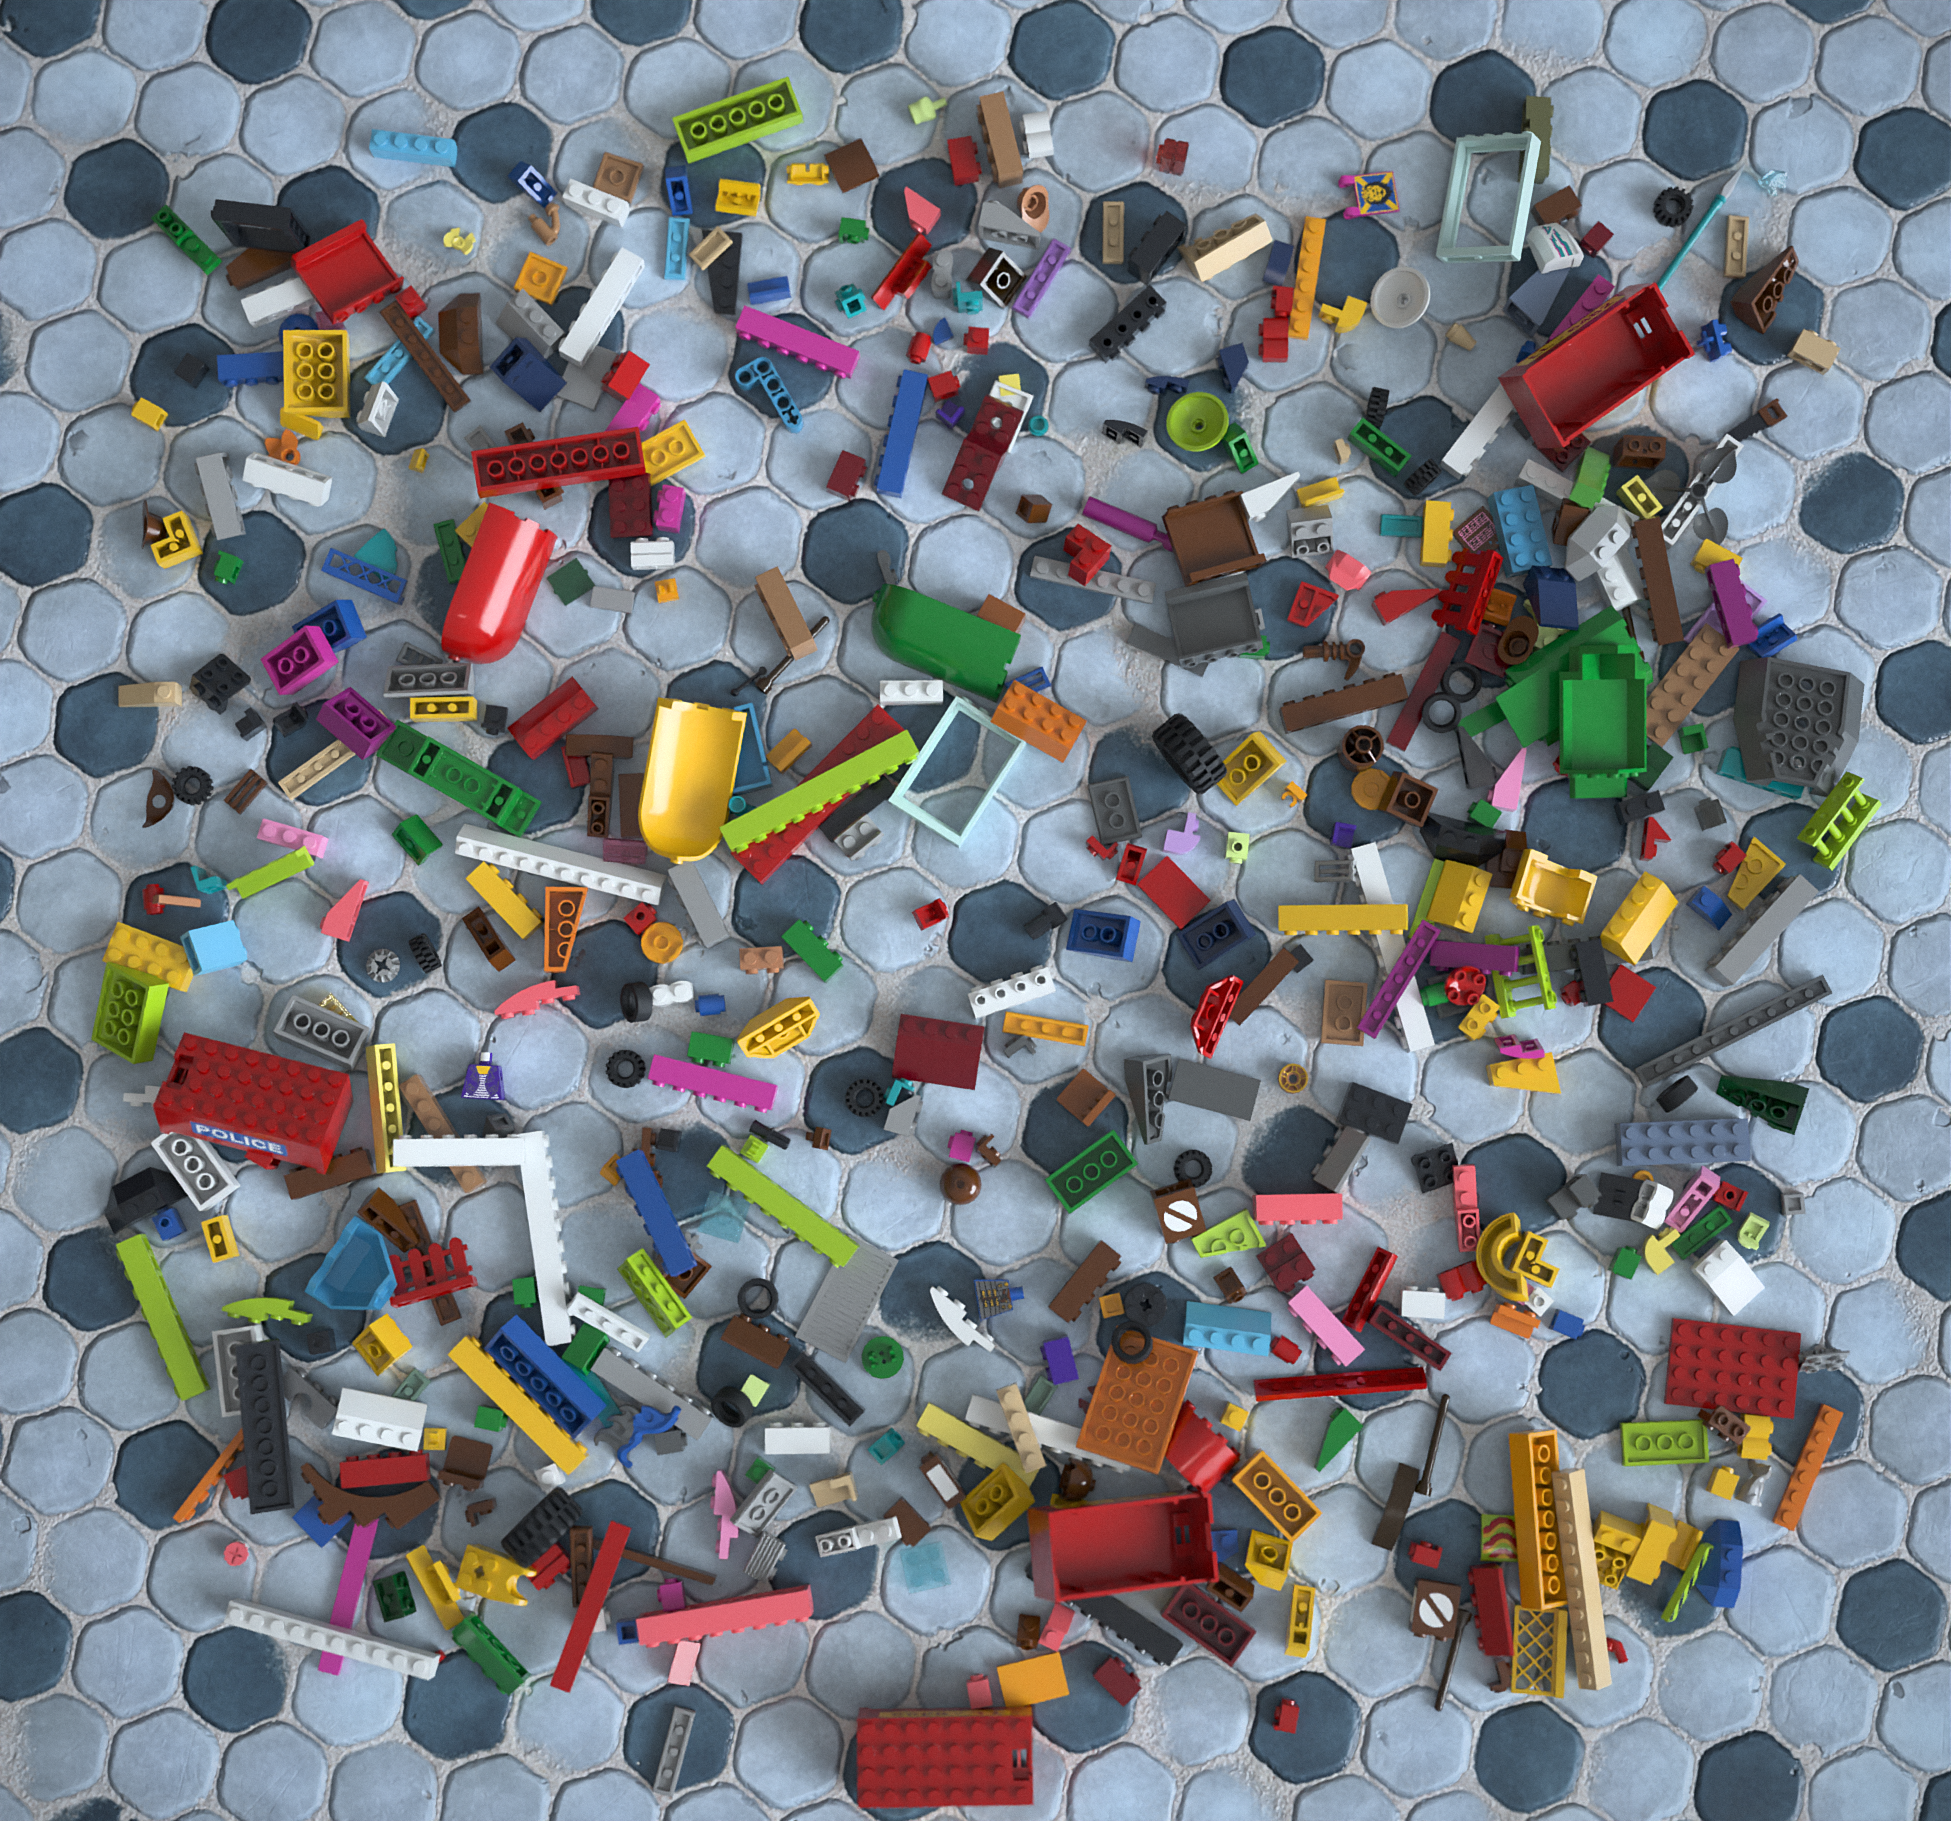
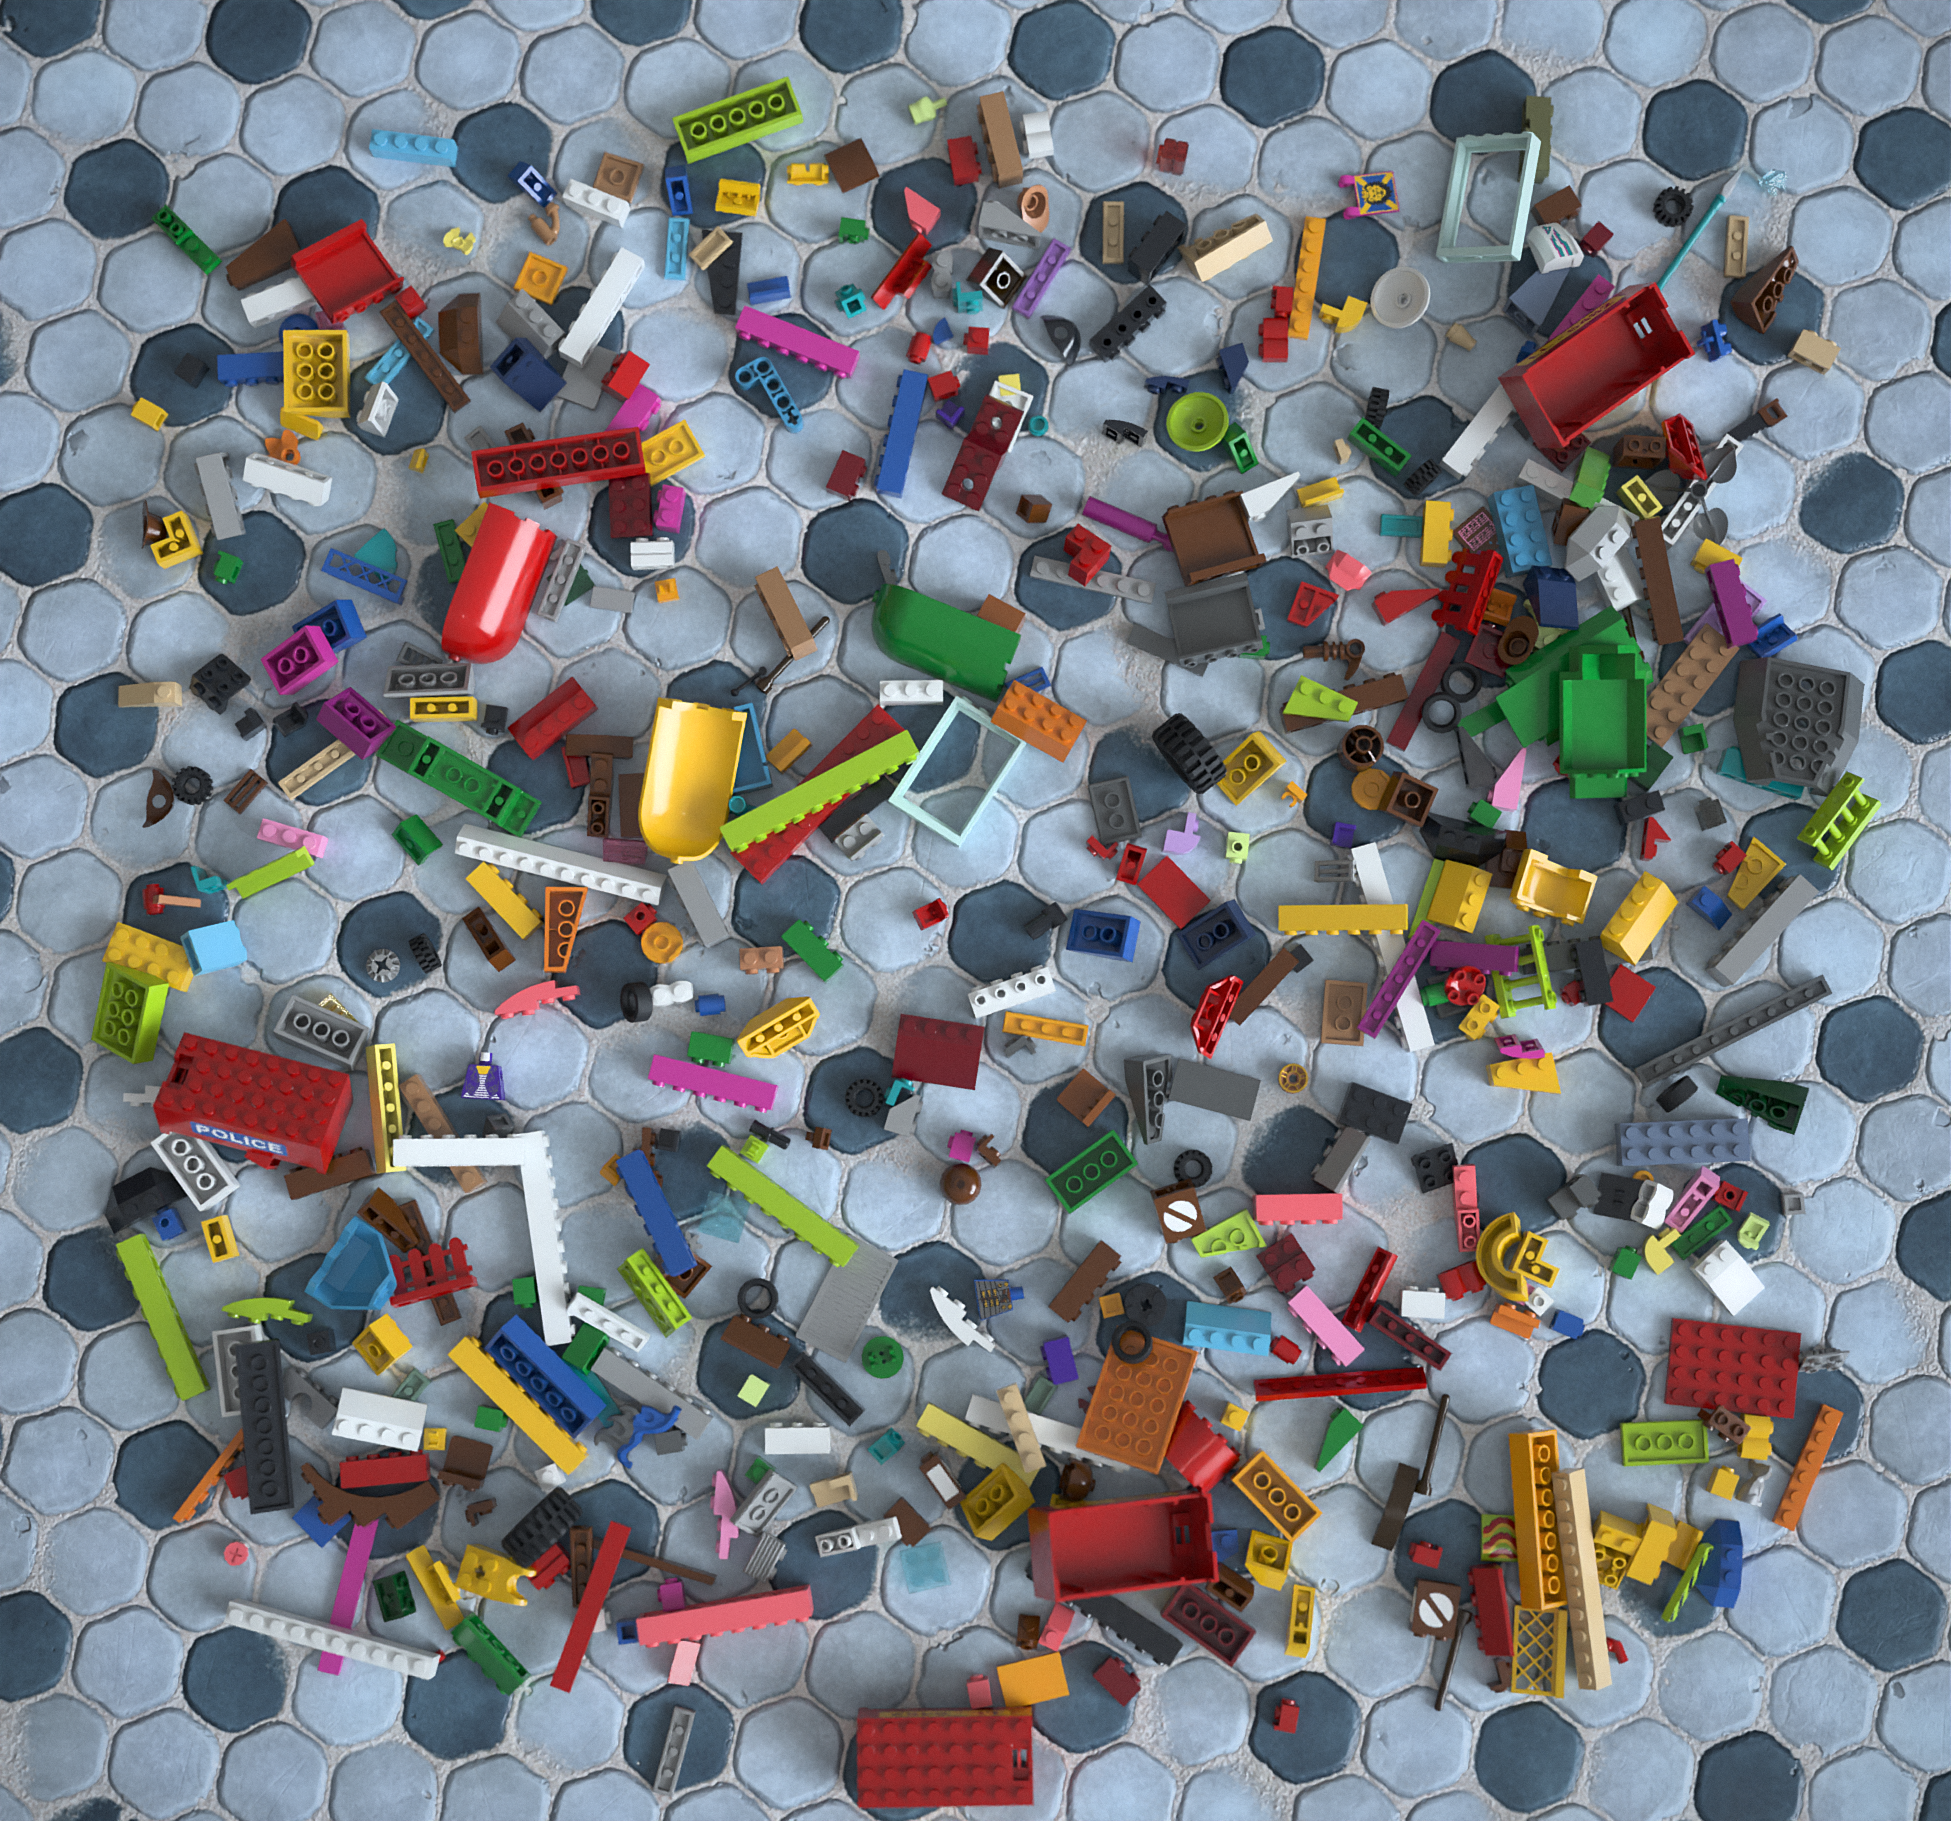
(232, 214): black window -> none
(343, 916): coral slope -> none
(561, 580): none -> light grey tile
(638, 1068): black tyre -> none
(738, 1400): black tyre -> none
(1071, 344): none -> black piece
(1278, 263): dark blue slope -> none
(1318, 701): none -> lime wing
(1683, 448): none -> red wedge

